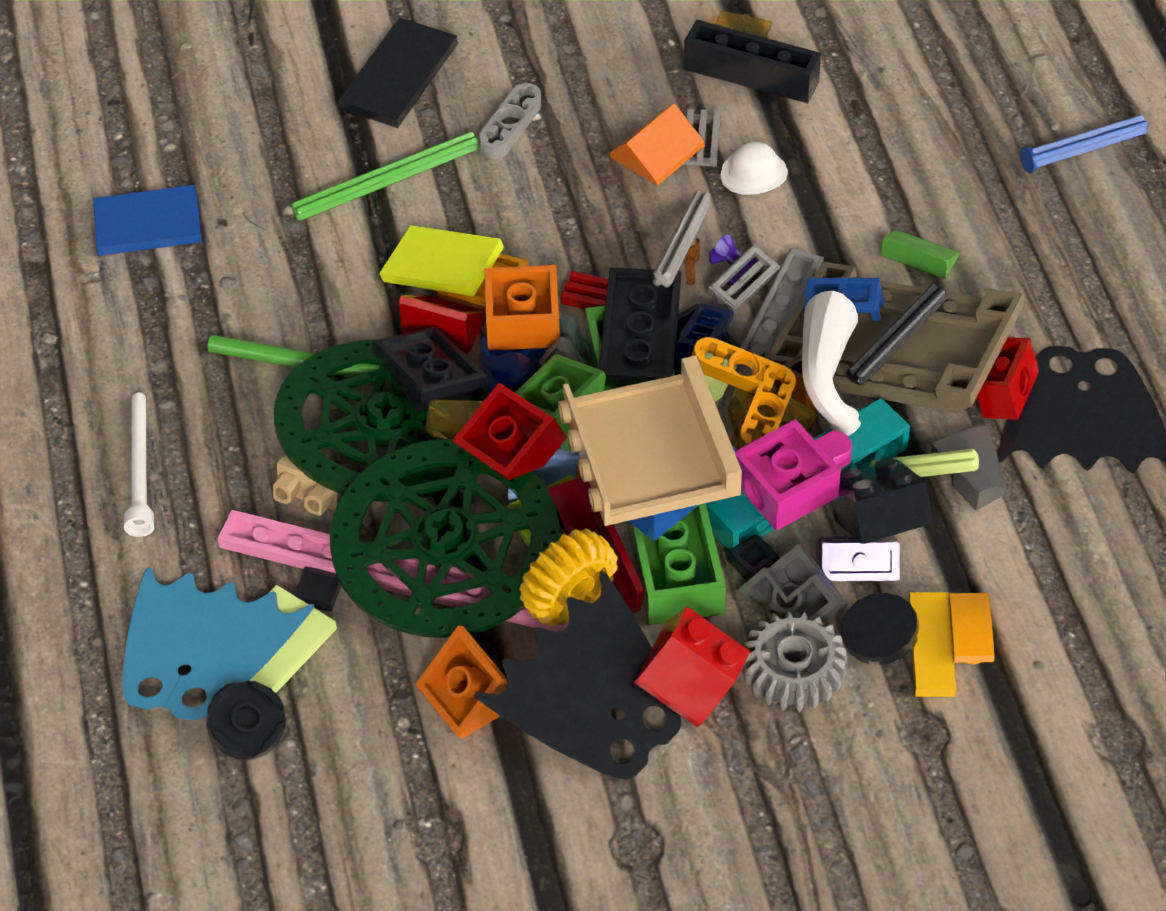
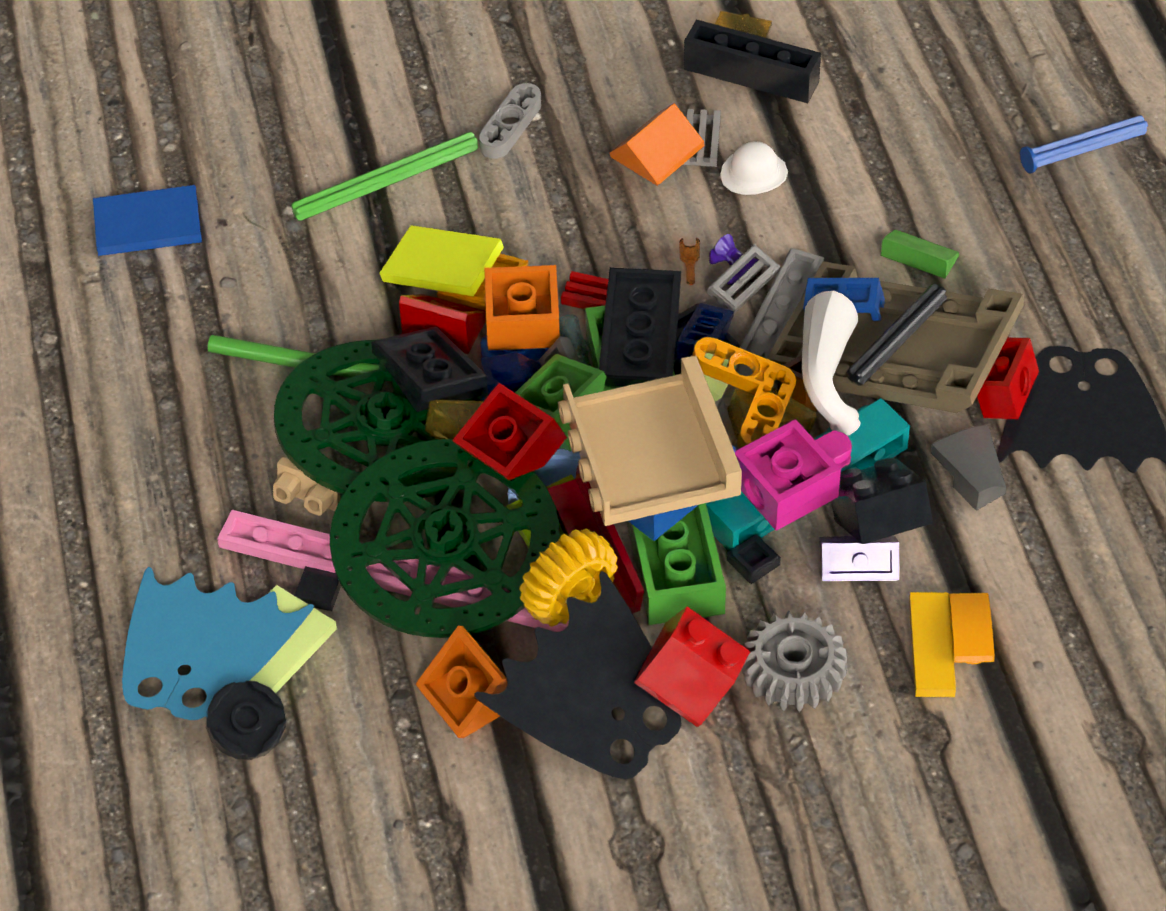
(138, 516): white piece -> none
(398, 72): black tile -> none
(681, 239): light grey axle -> none
(795, 586): dark grey slope -> none
(880, 628): black tile -> none
(941, 462): yellowish green axle -> none

